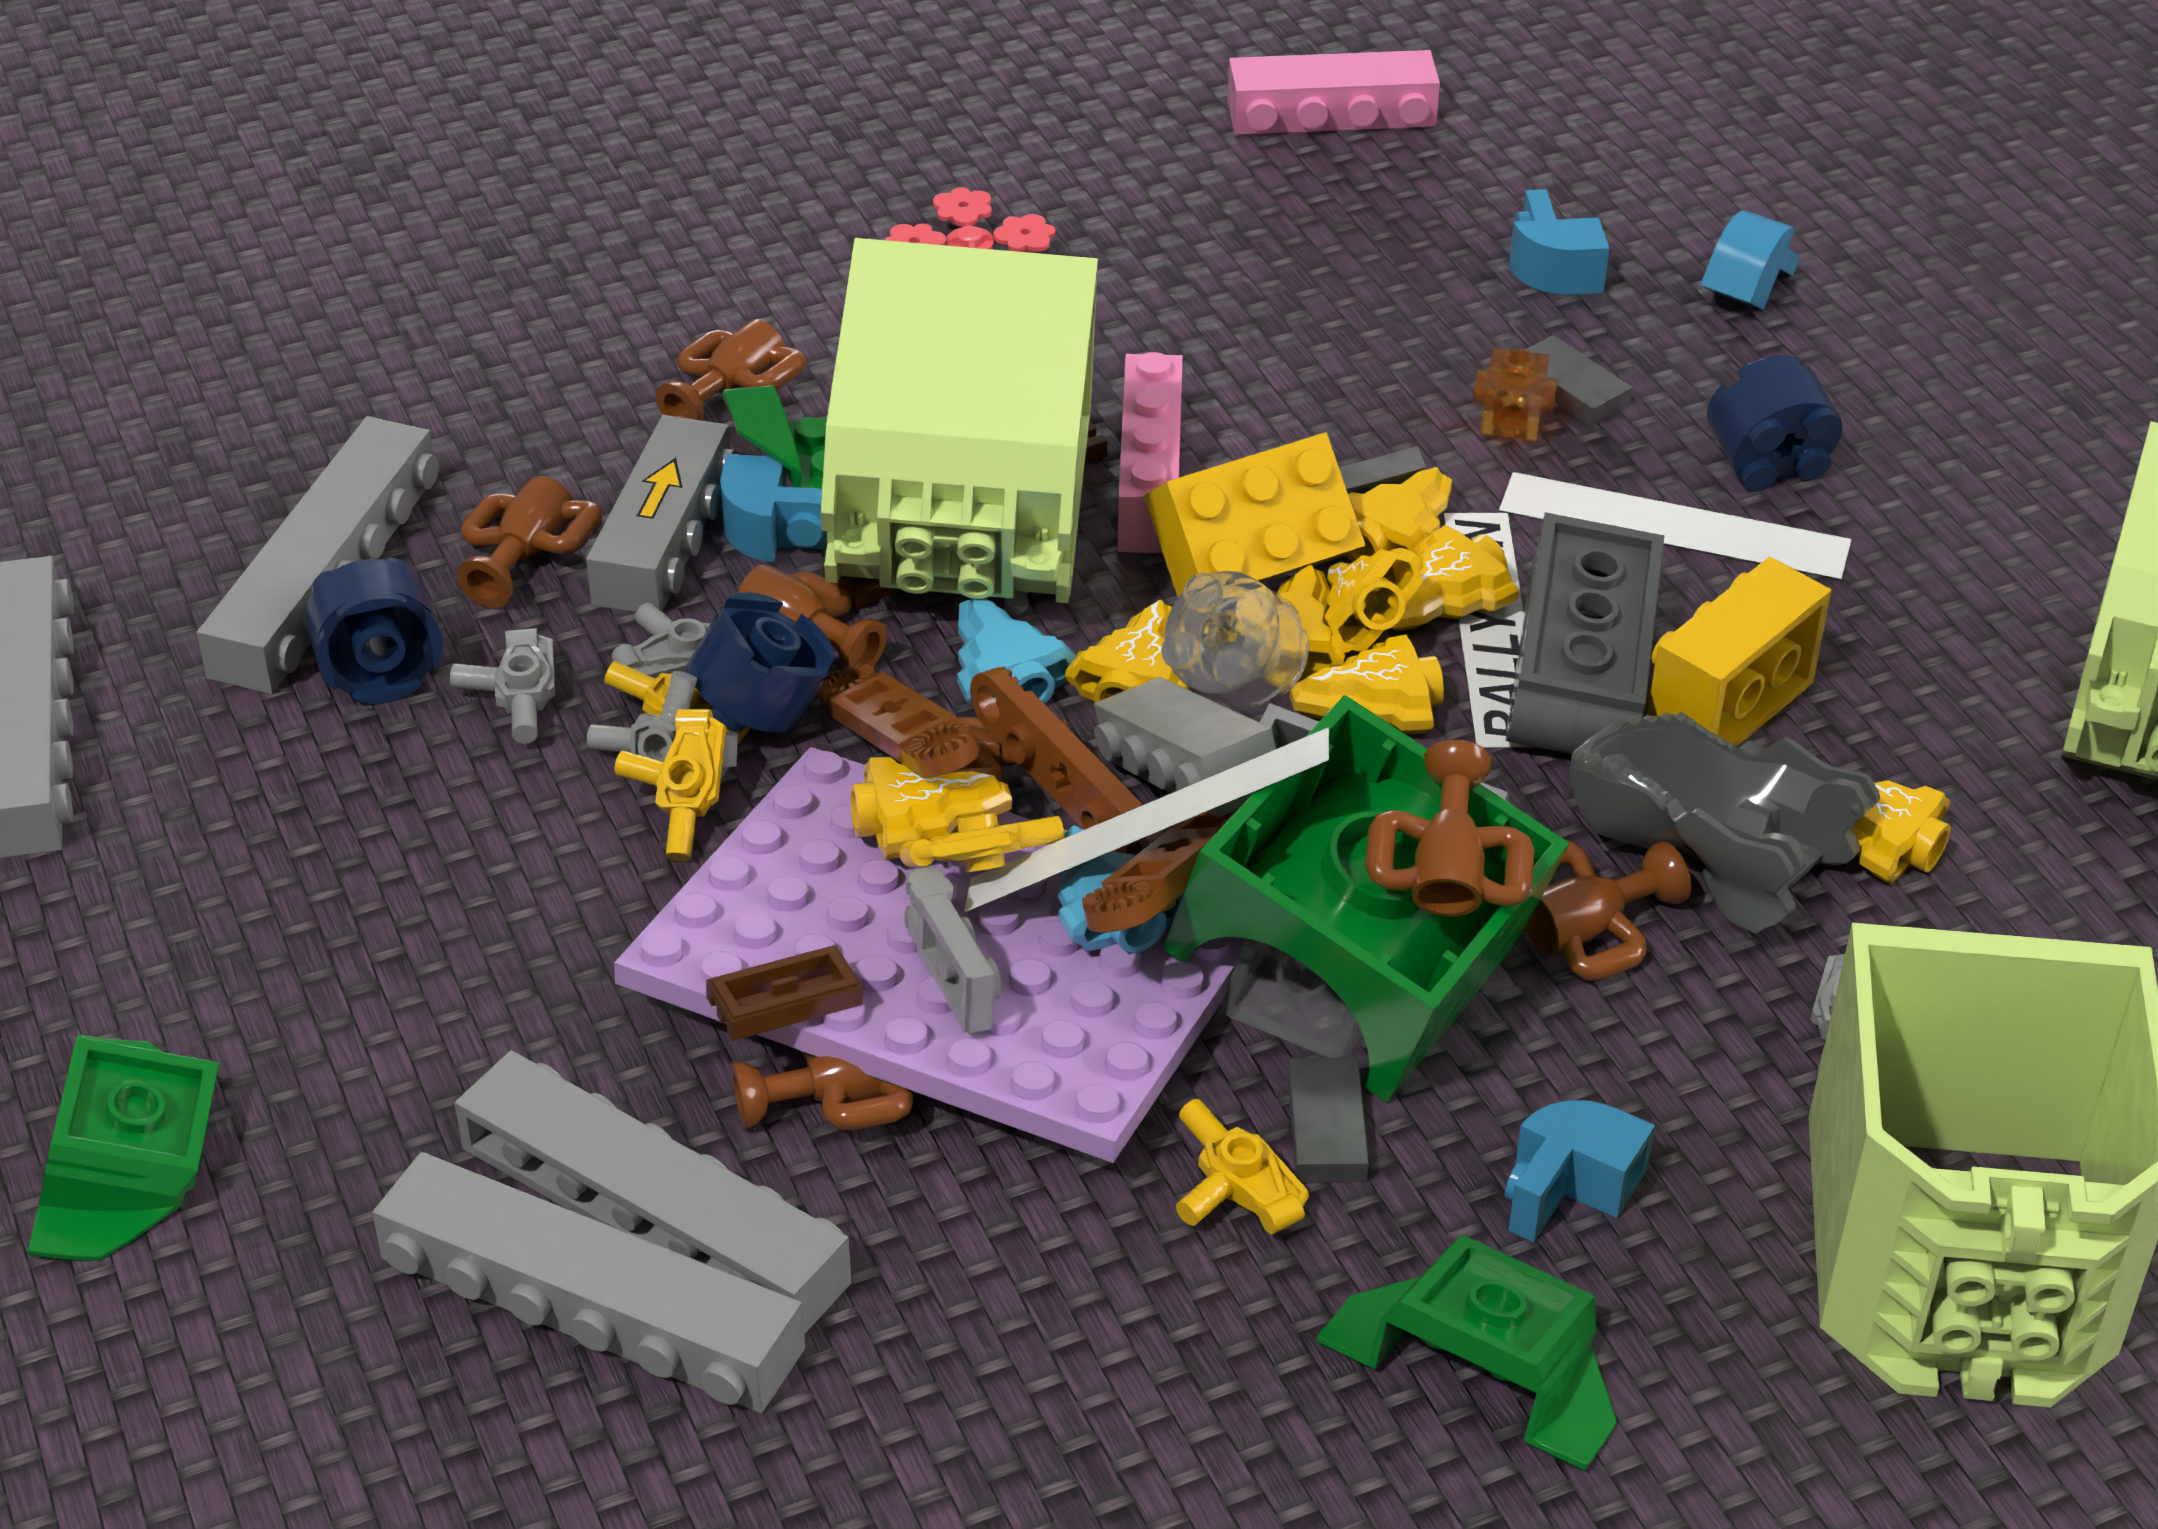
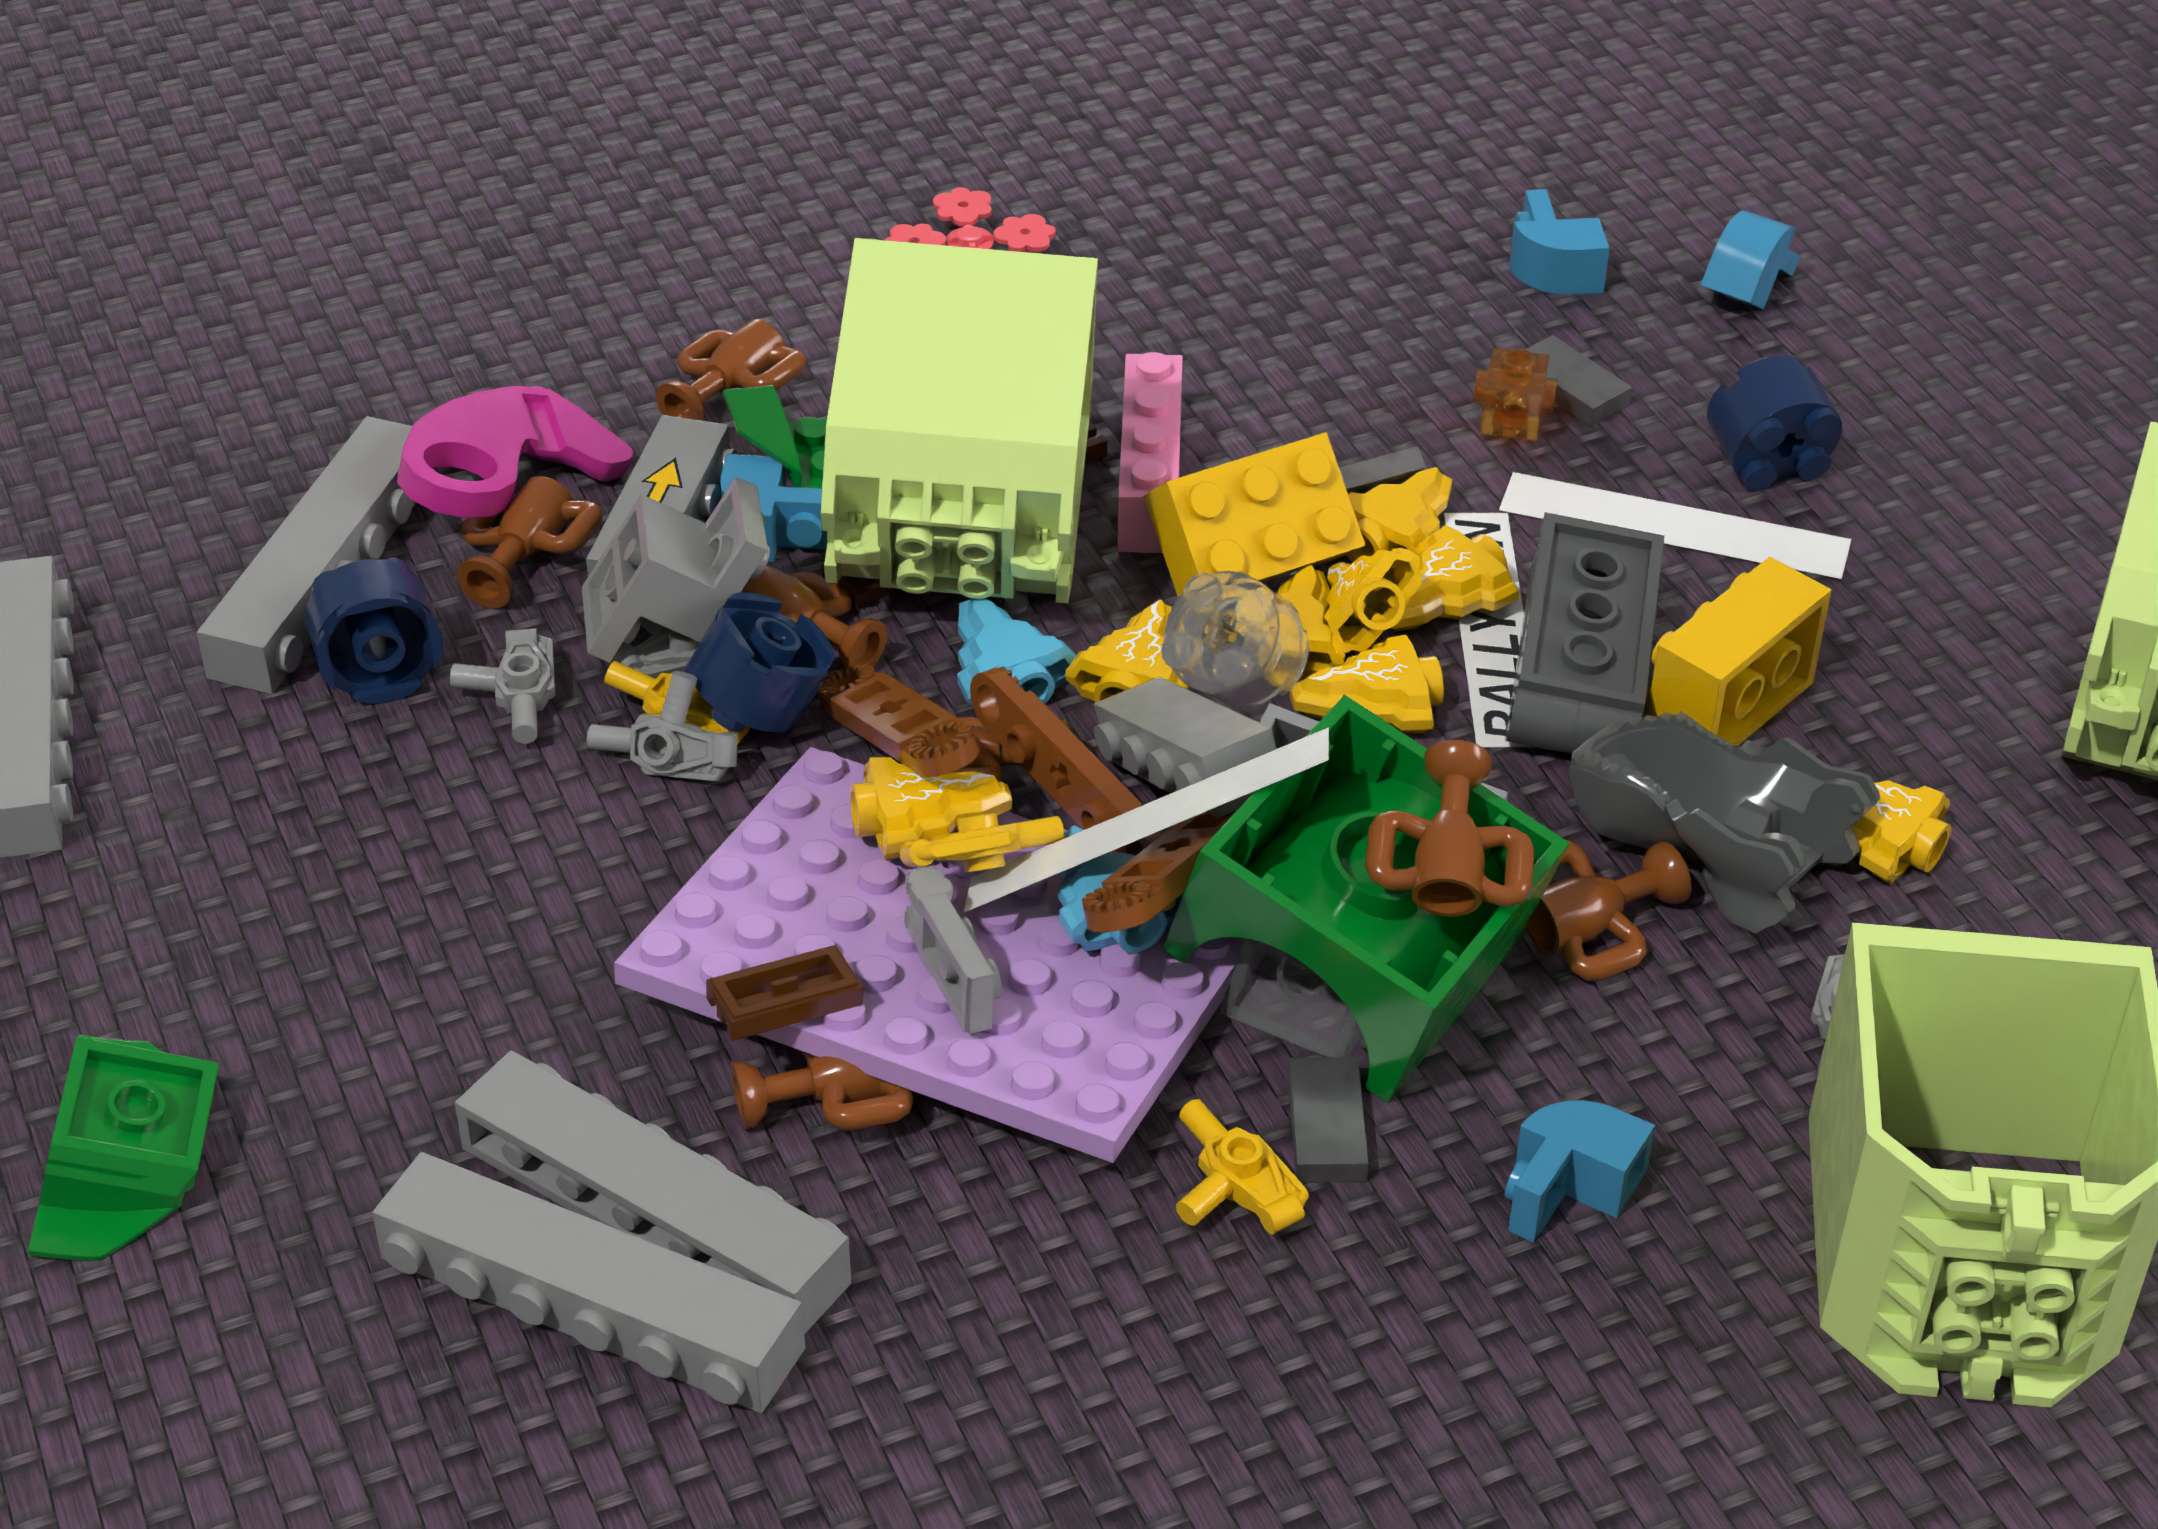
(489, 435): none -> dark pink animal
(673, 568): none -> light grey bracket
(686, 779): yellow piece -> none
(1333, 92): bright pink brick -> none
(1502, 1319): green piece -> none

